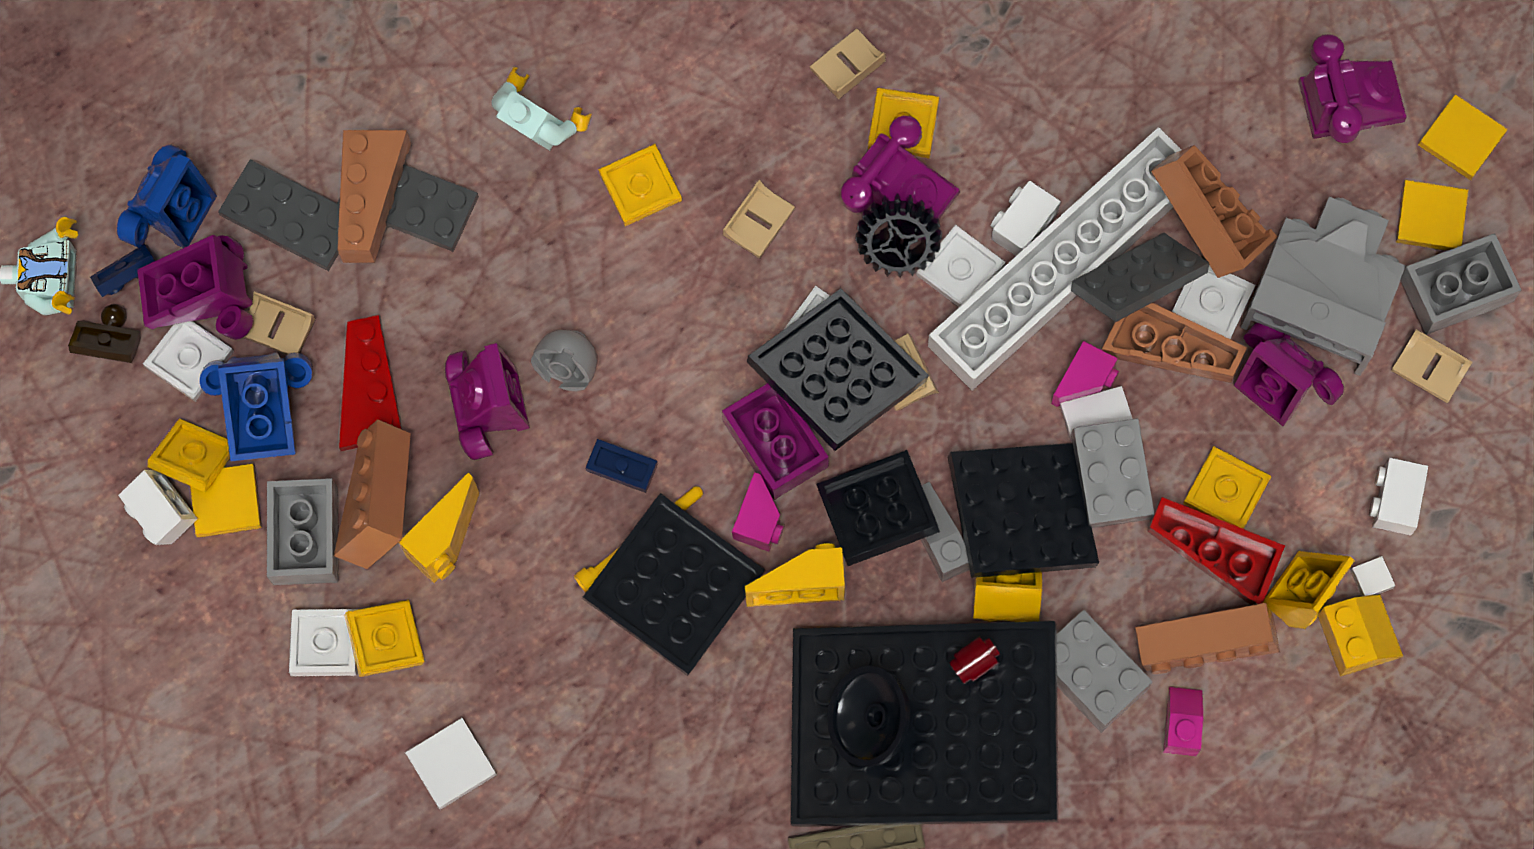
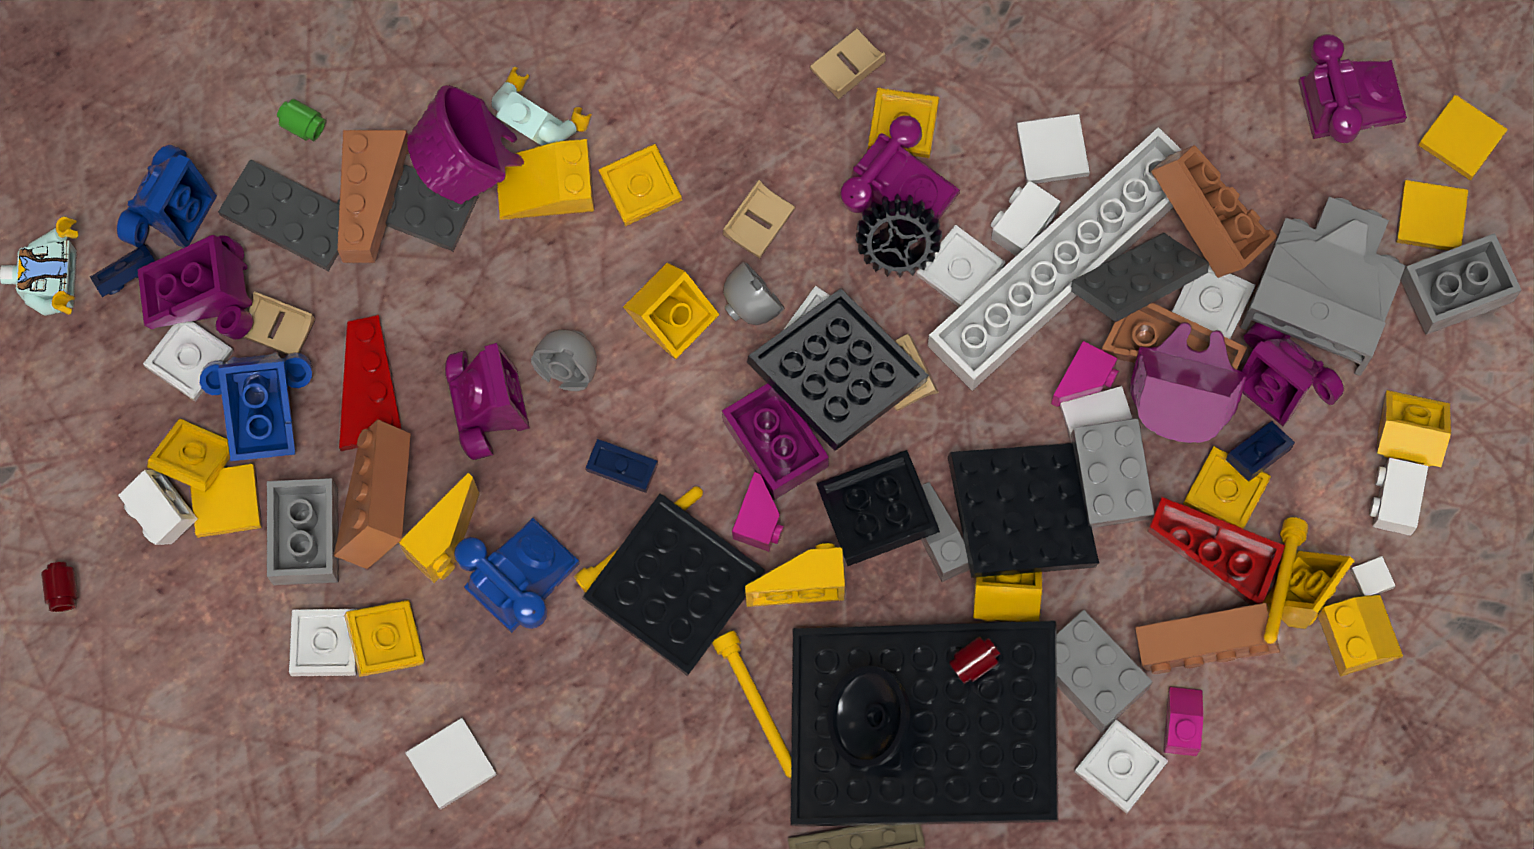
(59, 587): none -> dark red brick
(106, 339): dark brown plate -> none
(301, 120): none -> bright green brick
(460, 146): none -> magenta piece
(516, 575): none -> blue piece
(549, 182): none -> yellow slope
(671, 310): none -> yellow slope
(729, 648): none -> yellow piece
(750, 297): none -> light grey cylinder
(1052, 149): none -> white tile
(1121, 766): none -> white tile
(1184, 390): none -> magenta piece
(1260, 451): none -> dark blue plate
(1293, 533): none -> yellow piece
(1414, 429): none -> yellow slope
(1446, 373): tan piece -> none

